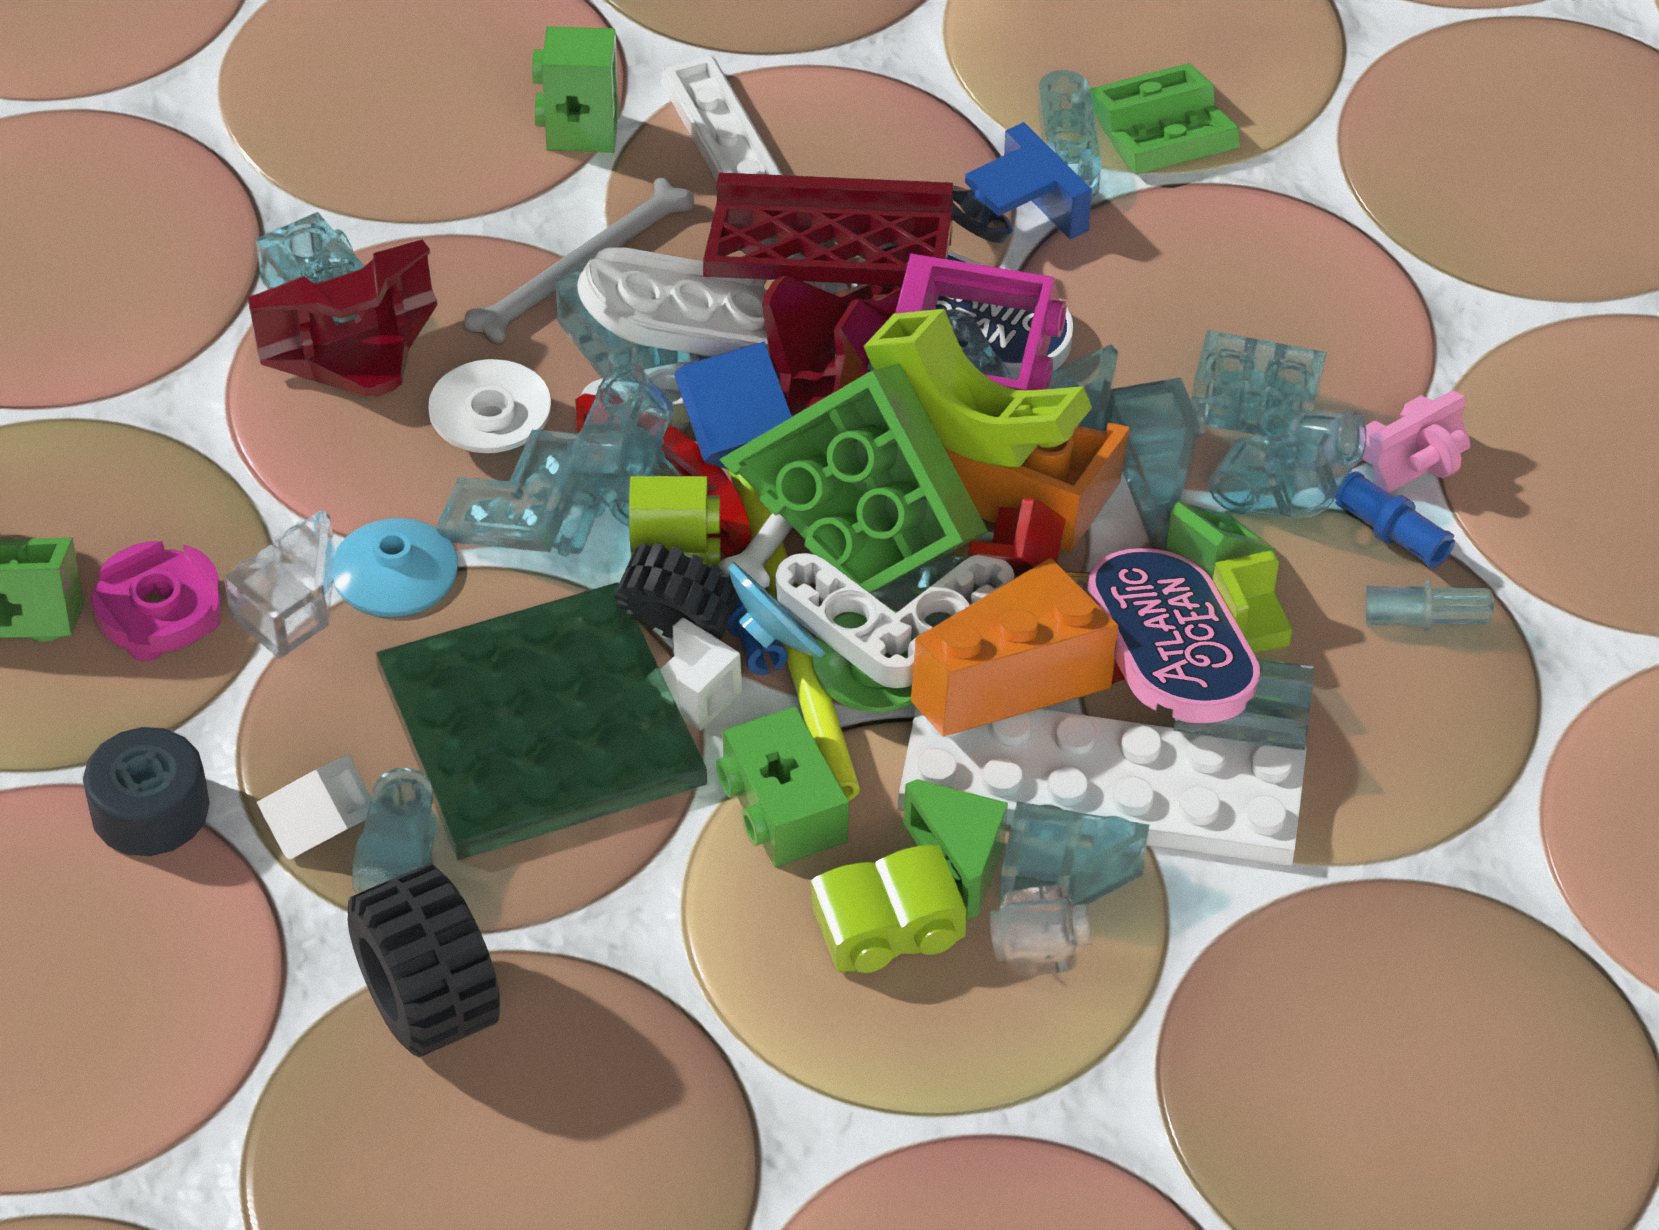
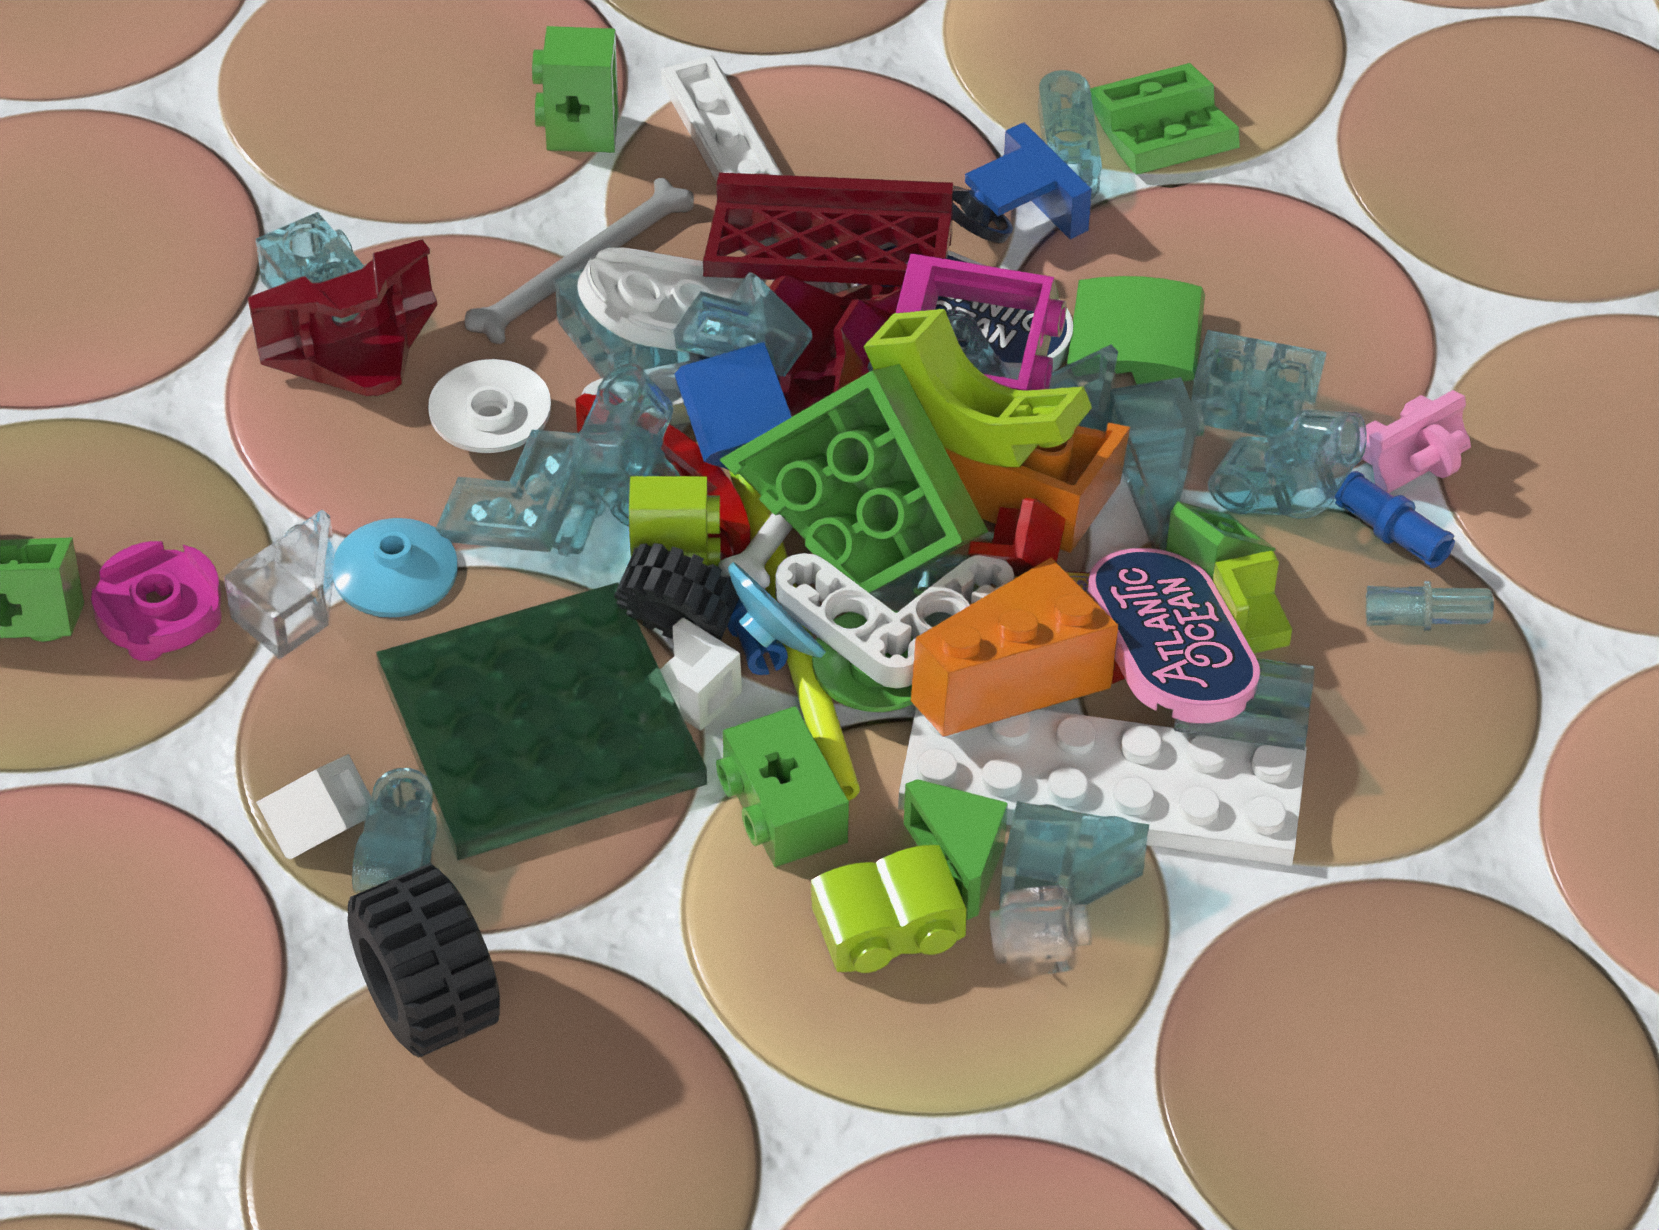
(146, 791): black wheel -> none
(749, 317): none -> clear light blue slope
(1147, 321): none -> bright green slope

